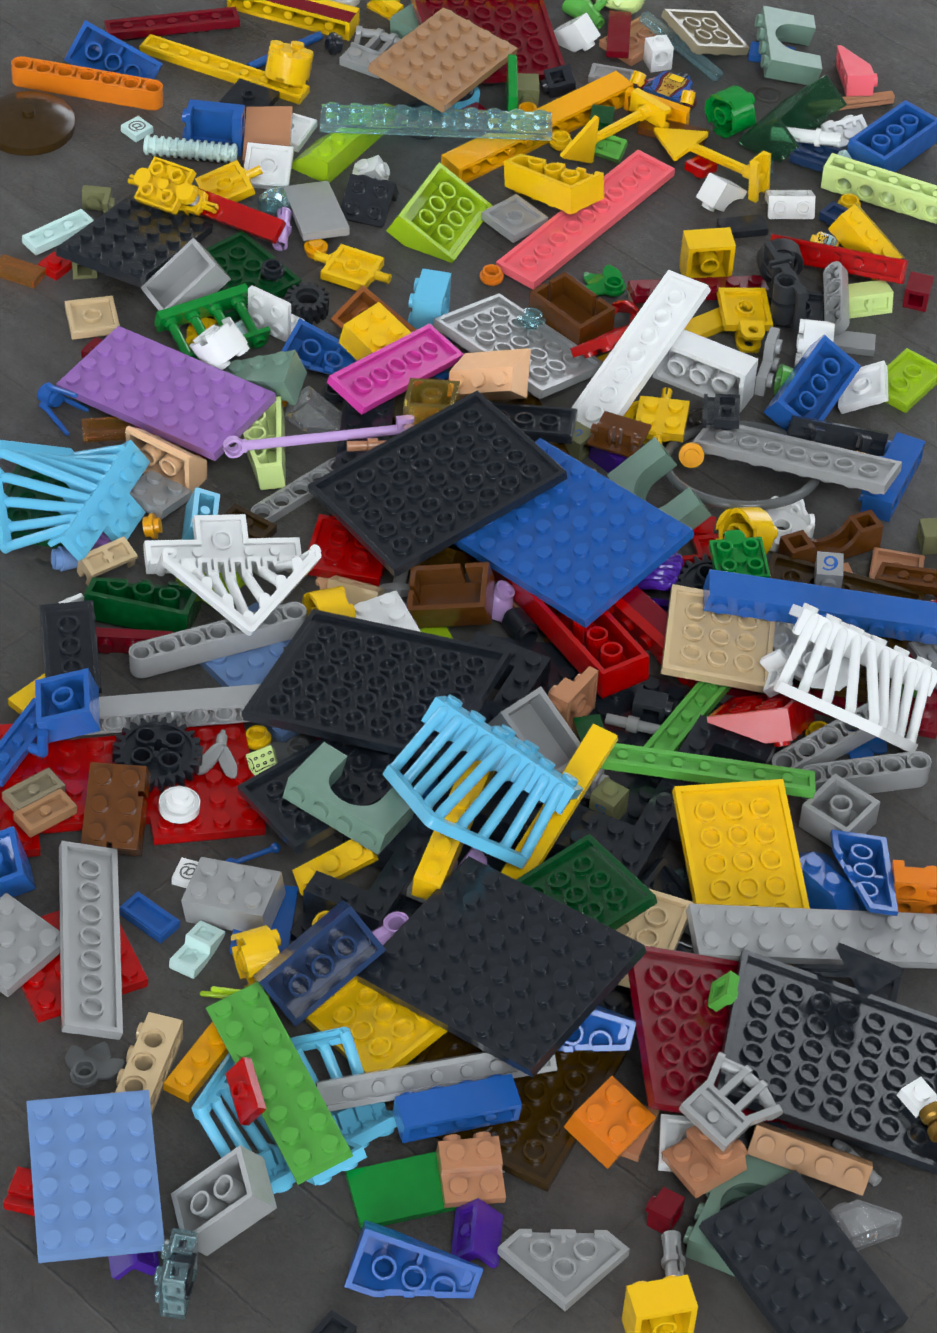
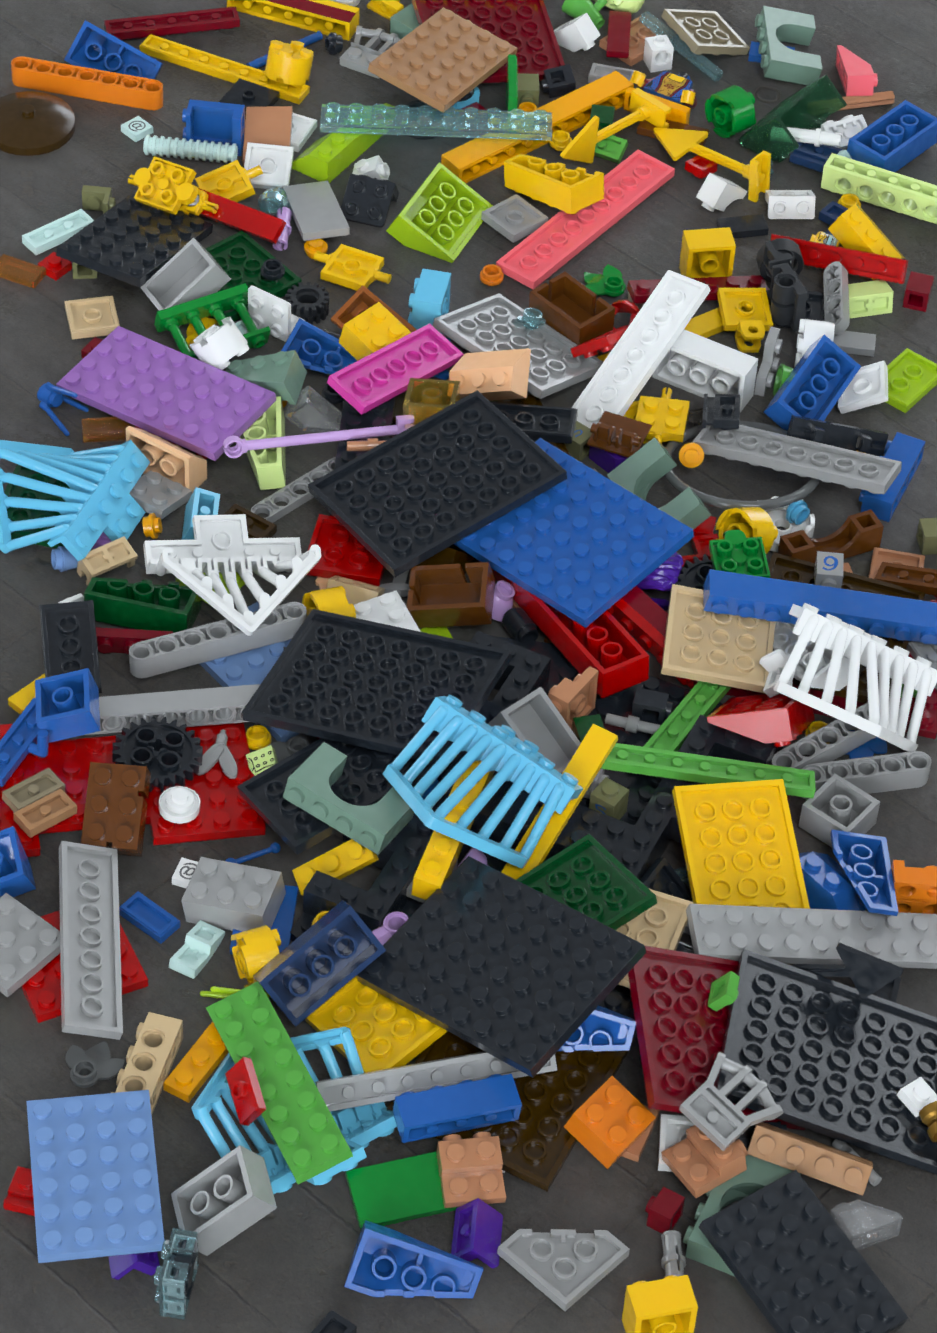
(797, 512): none -> dark azure plate

